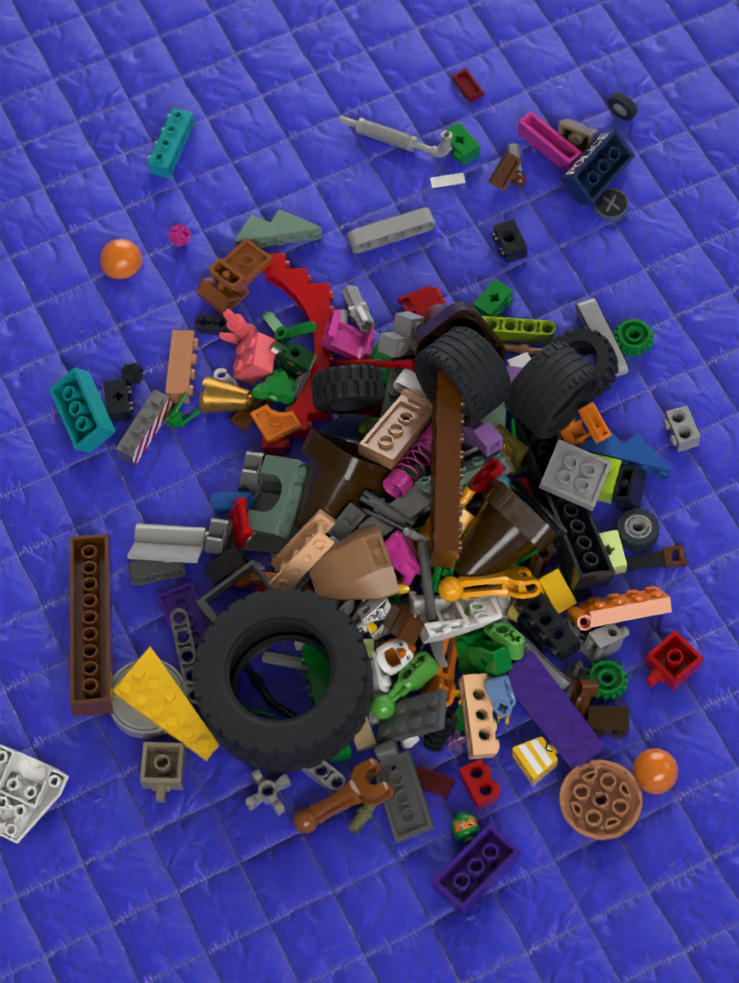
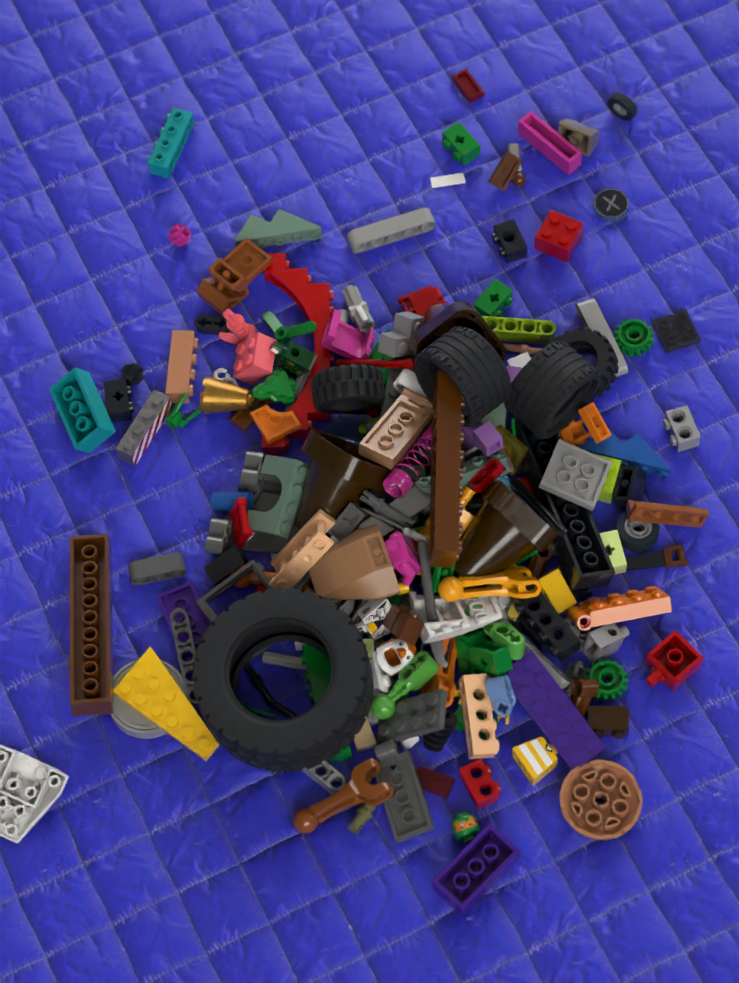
(120, 259): orange piece -> none
(163, 768): dark tan hinge -> none
(168, 543): light grey door -> none
(254, 800): light grey pin -> none
(398, 138): light grey piece -> none
(456, 742): medium lavender plant -> none
(558, 235): none -> red brick
(597, 167): dark blue brick -> none
(655, 771): orange piece -> none
(666, 514): none -> dark orange fence
(676, 331): none -> clear smoke tile

